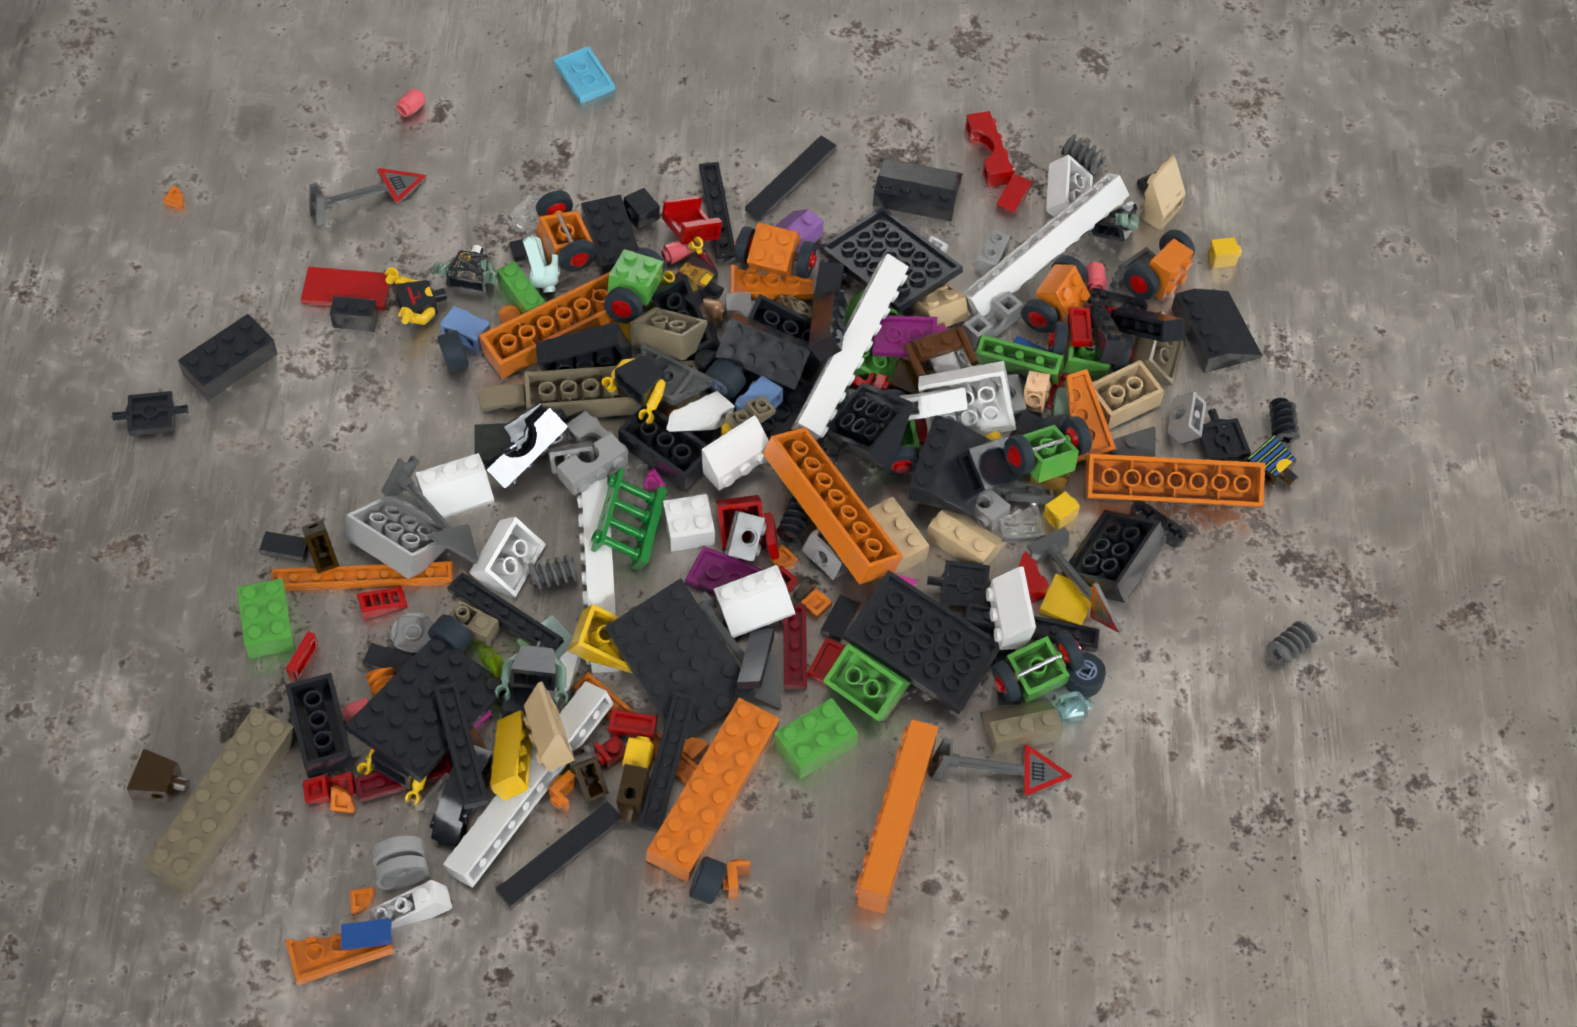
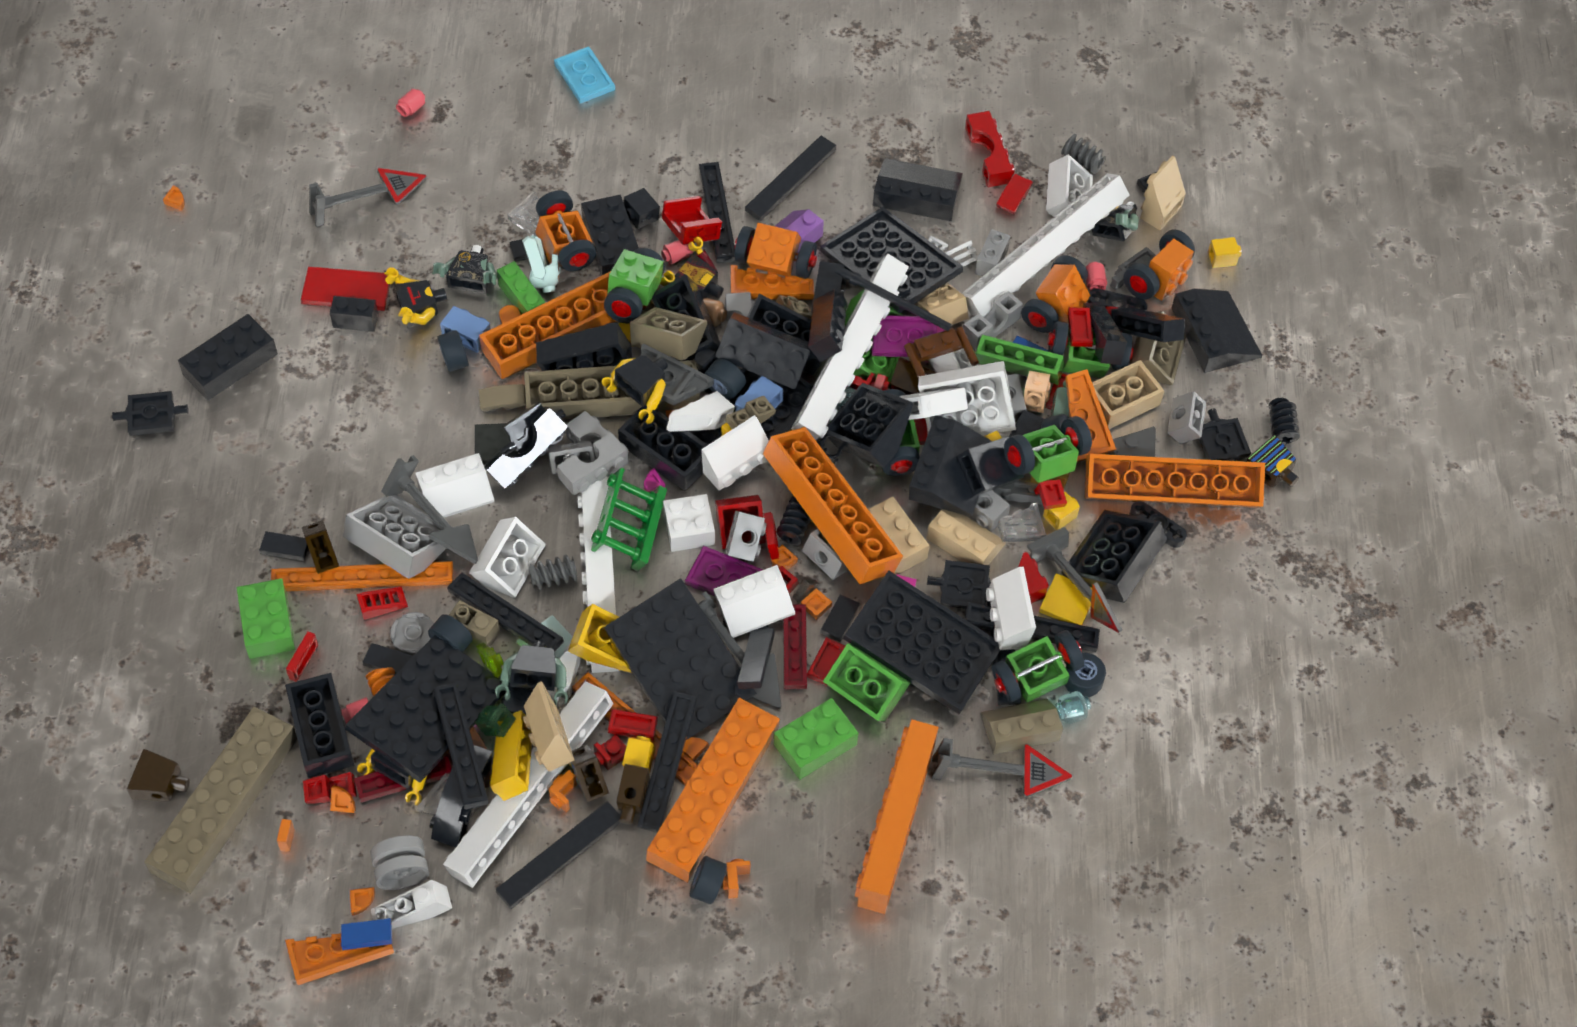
(285, 835): none -> orange tile
(489, 717): none -> clear green brick
(856, 279): none -> black bar
(971, 251): none -> white tile
(1051, 494): none -> red bracket
(1291, 643): dark grey piece -> none

